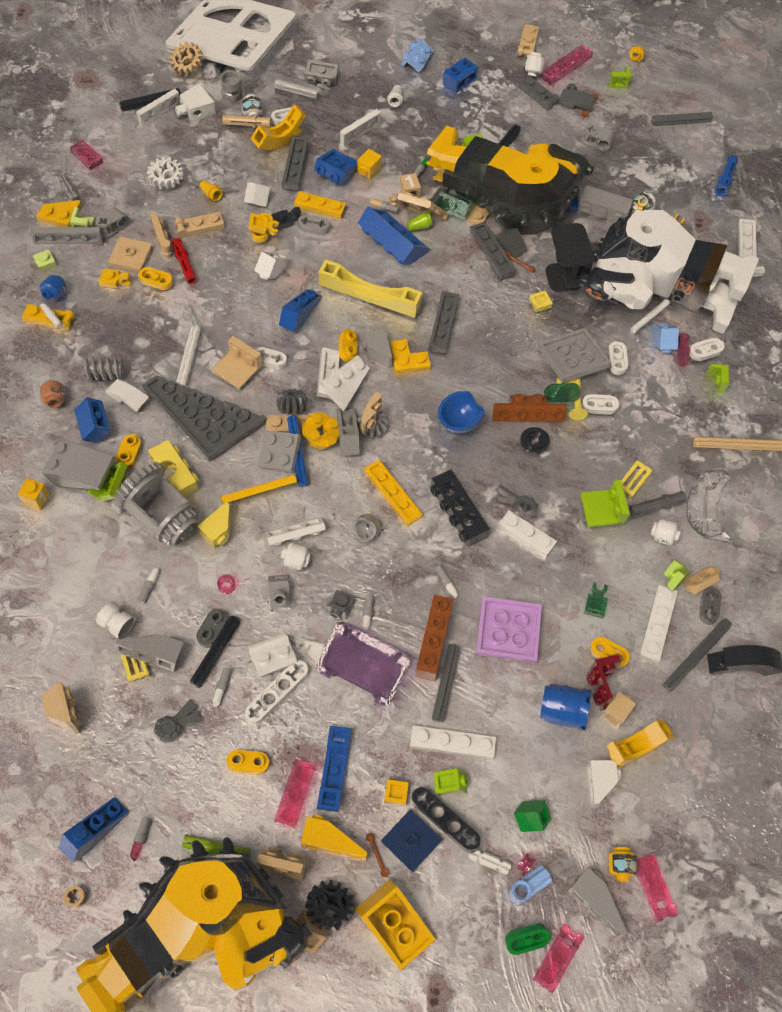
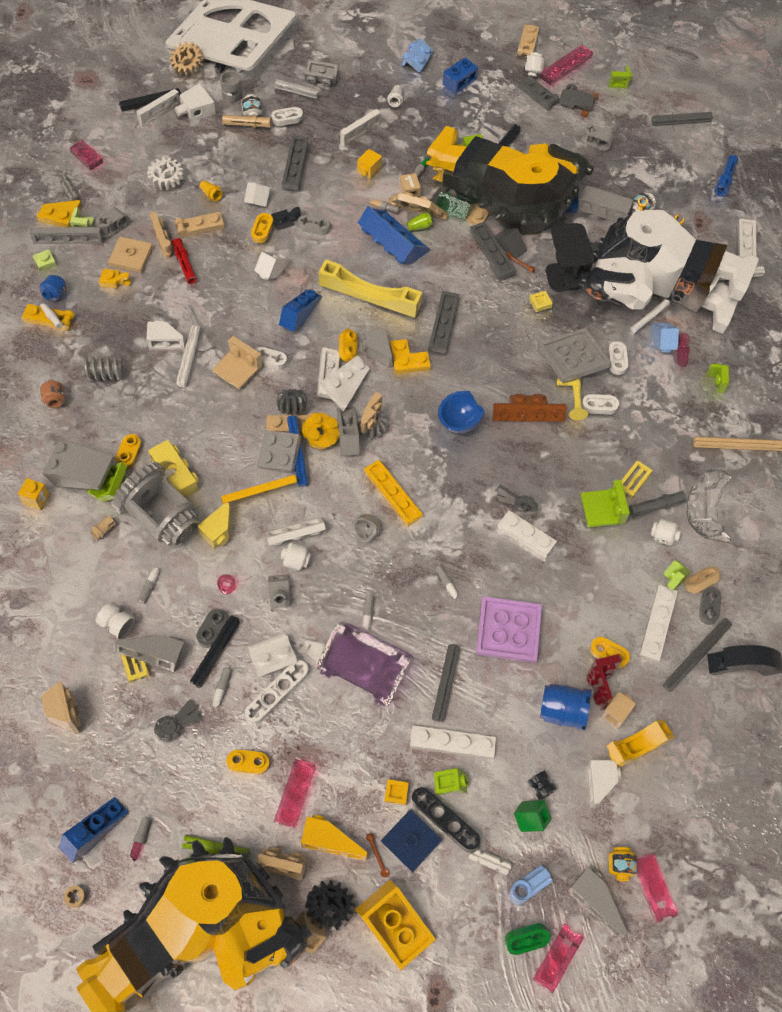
(92, 420): blue brick -> none
(100, 529): none -> tan pin
(128, 394): white slope -> none
(157, 278): yellow plate -> none
(163, 336): none -> white slope
(204, 420): dark grey wing -> none
(260, 225): yellow plate -> none
(281, 134): yellow arch -> none
(320, 205): yellow plate -> none
(334, 769): blue slope -> none
(335, 166): blue plate -> none
(340, 605): dark grey bracket -> none
(434, 638): dark orange brick -> none
(449, 483): black brick -> none
(525, 864): clear pink bush -> none
(532, 433): black gear -> none
(542, 785): none -> black wheel
(564, 392): clear green plate -> none
(595, 602): clear green plate -> none
(638, 49): yellow plate -> none
(703, 349): white plate -> none

